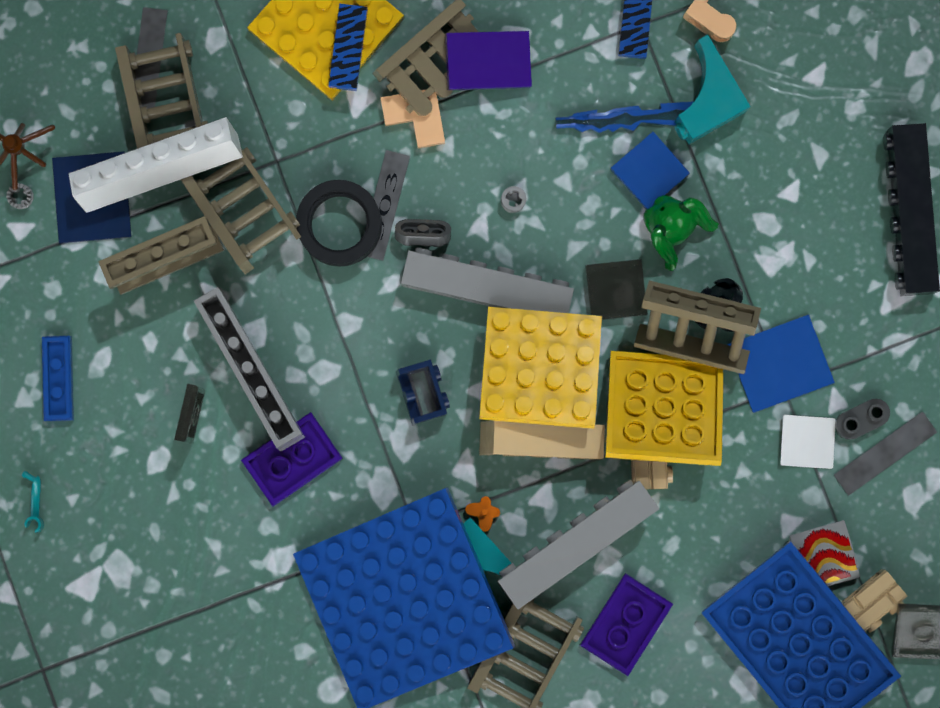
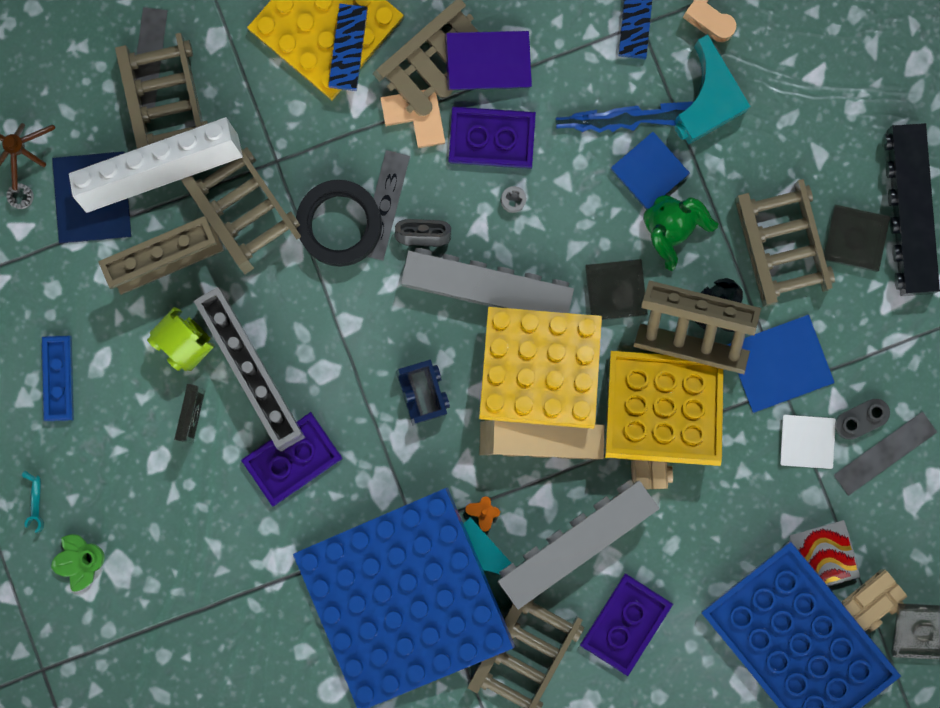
(74, 562): none -> bright green plate
(181, 340): none -> lime brick
(492, 137): none -> dark purple tile
(756, 235): none -> dark tan fence
(856, 238): none -> clear smoke tile

